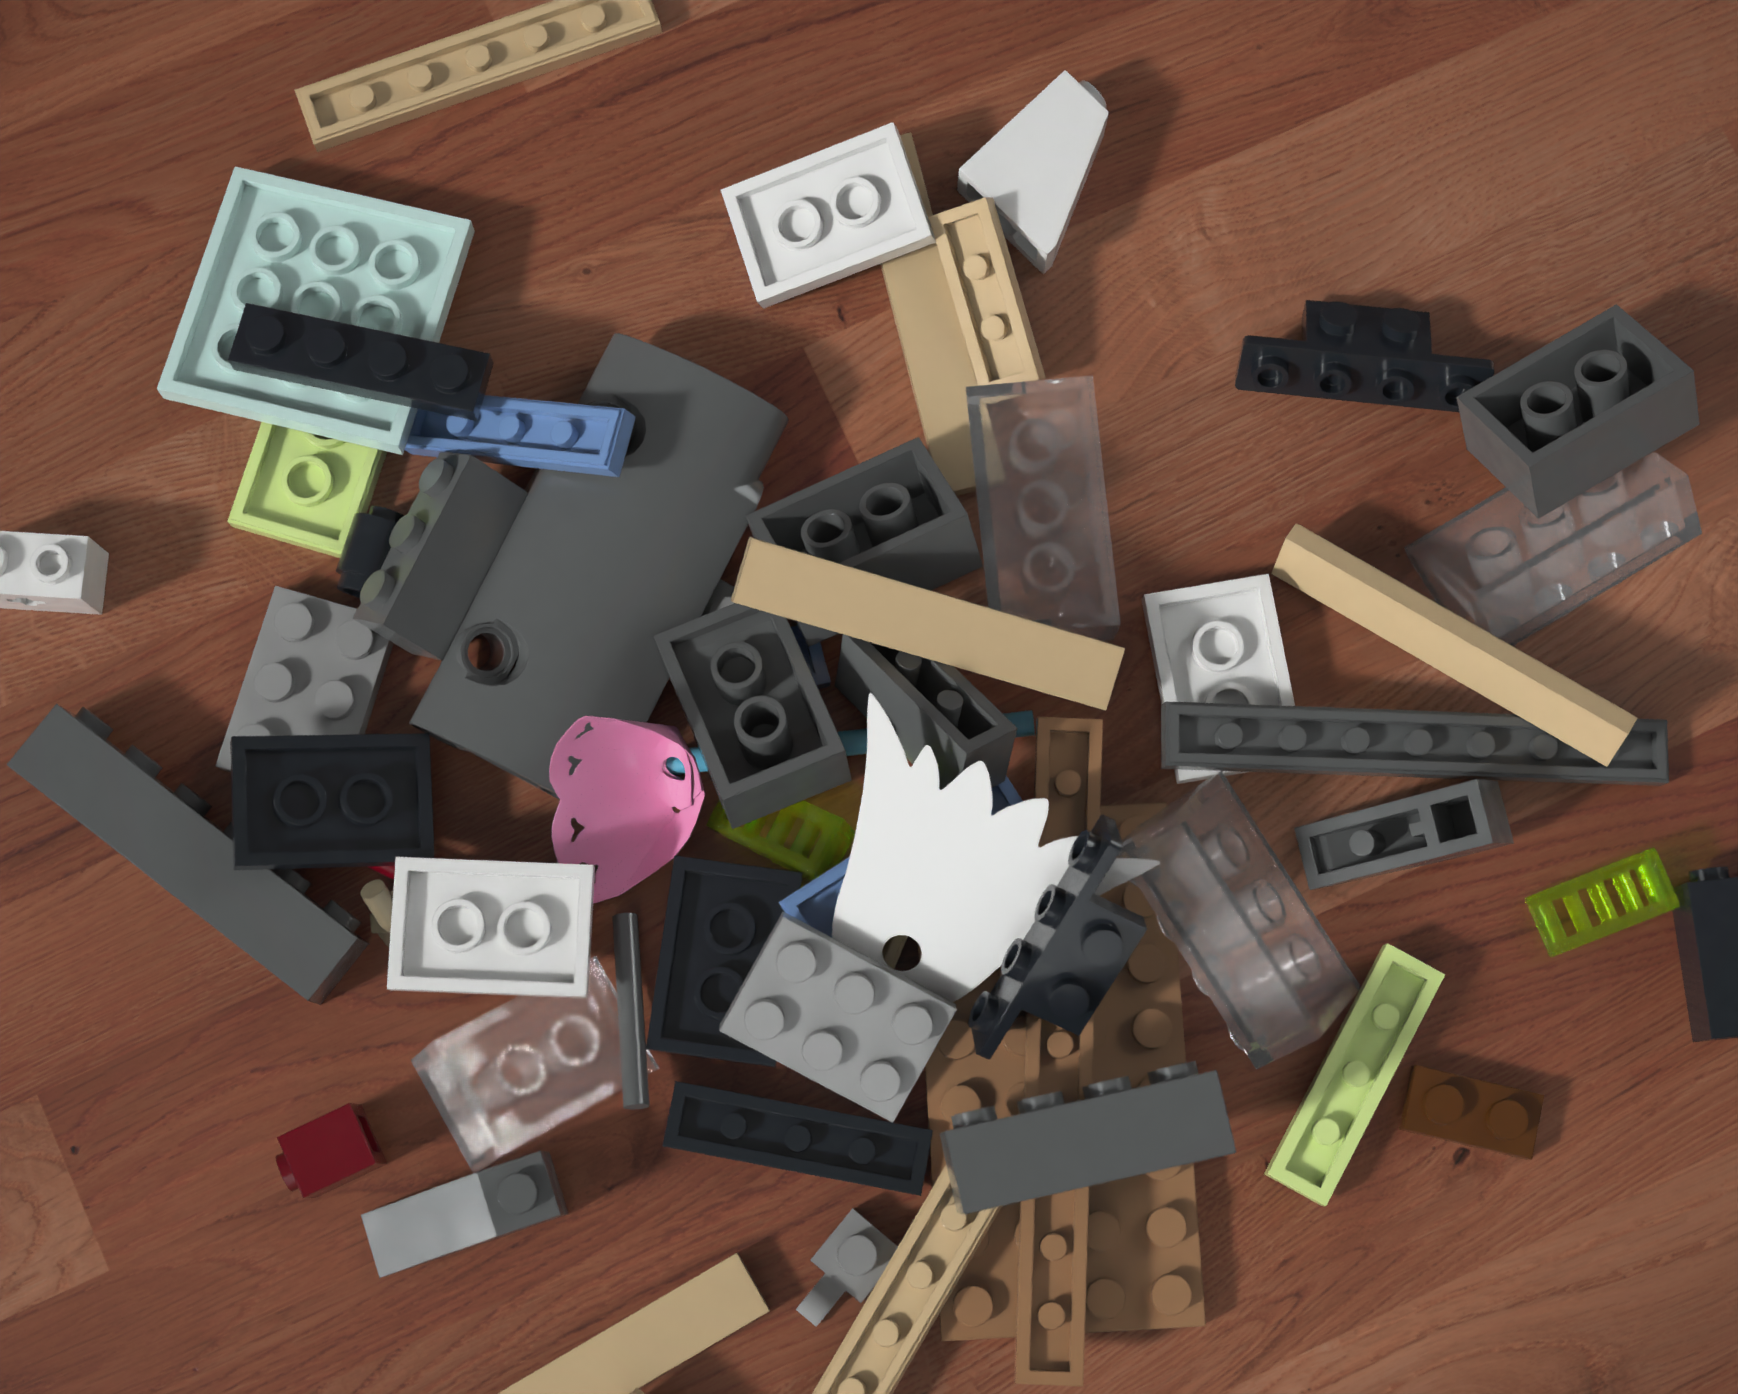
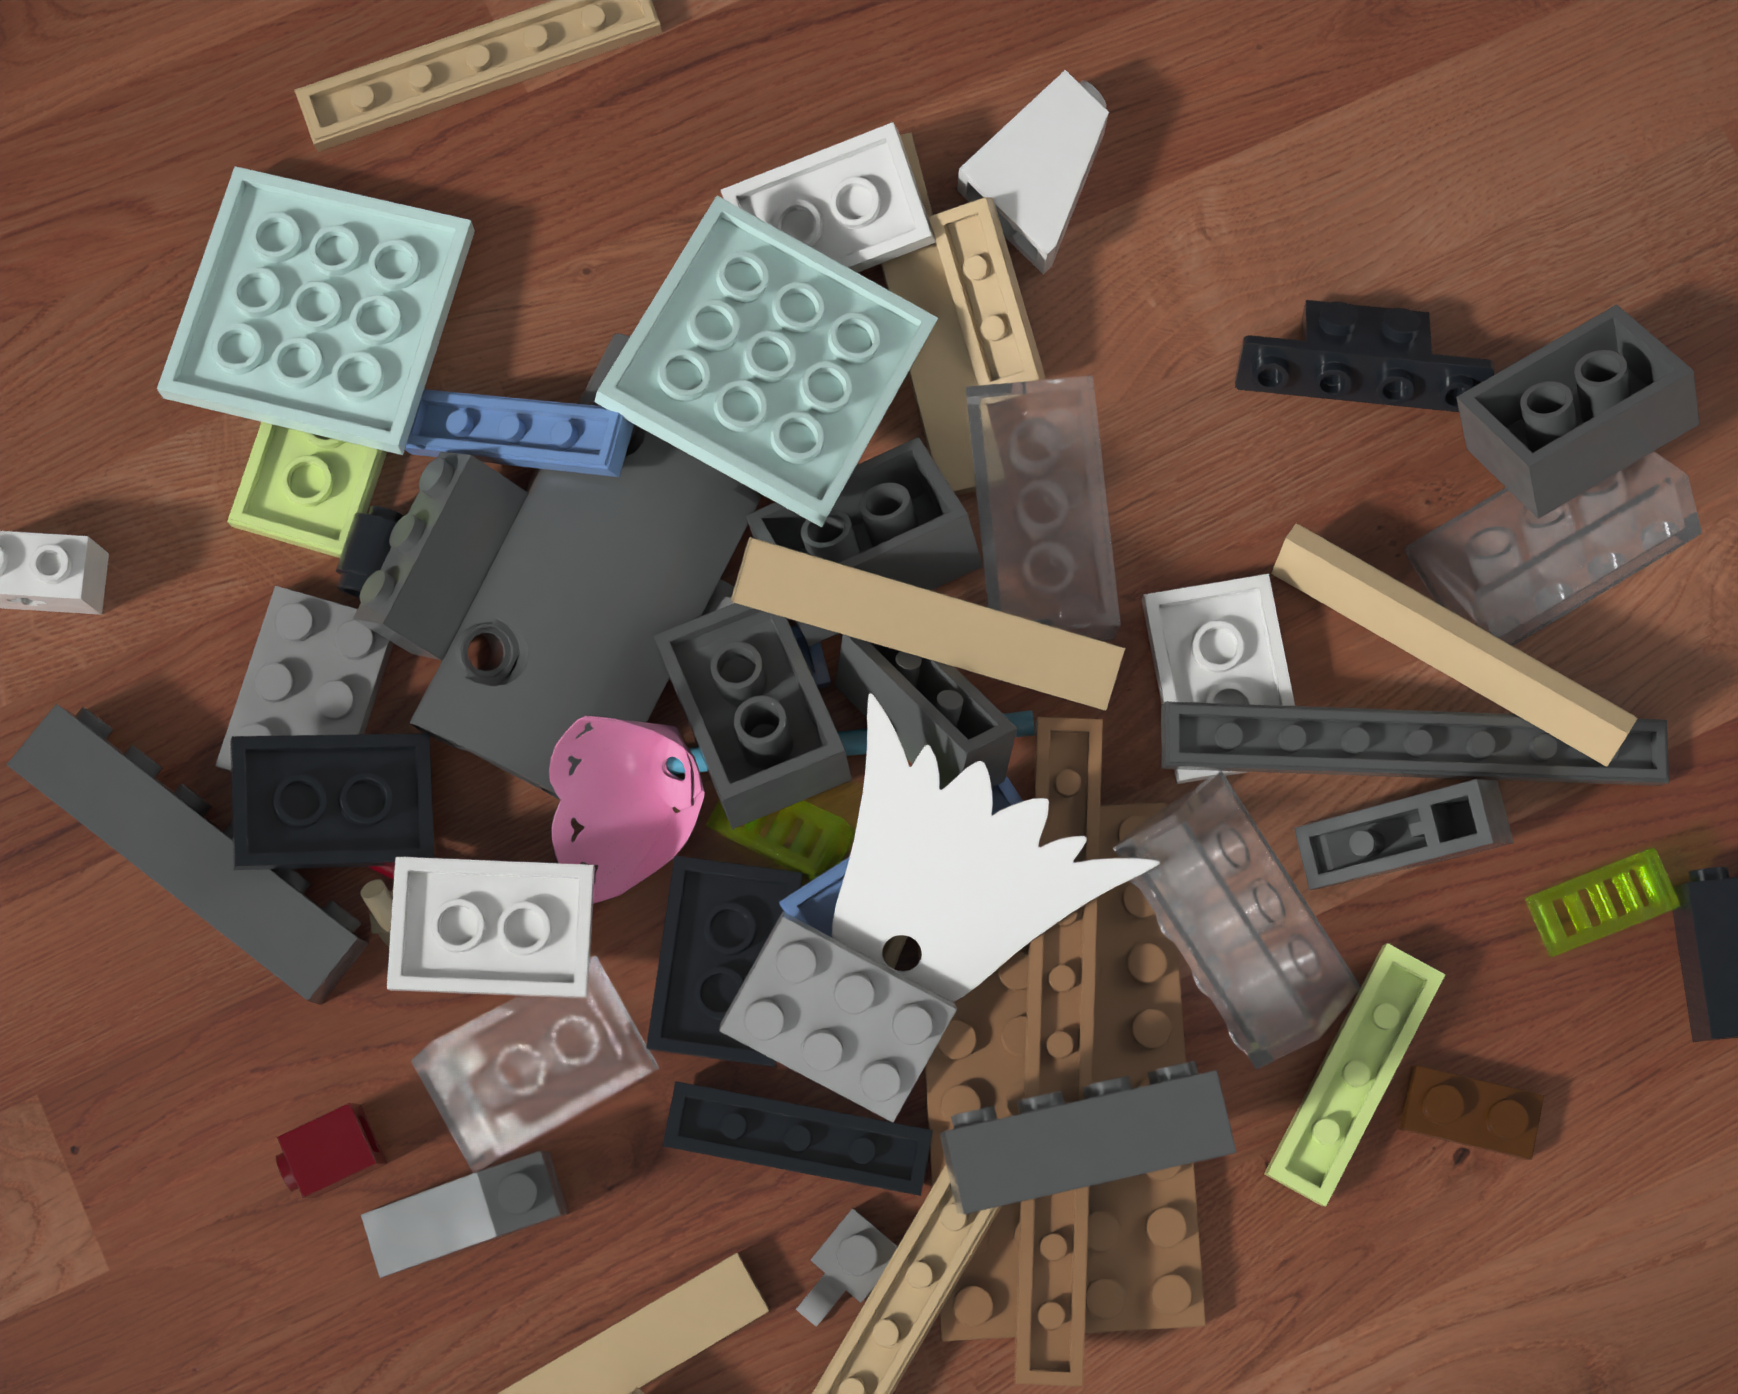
(361, 361): black plate -> none
(630, 1011): dark grey bar -> none
(766, 360): none -> light aqua plate
(1068, 952): black bracket -> none

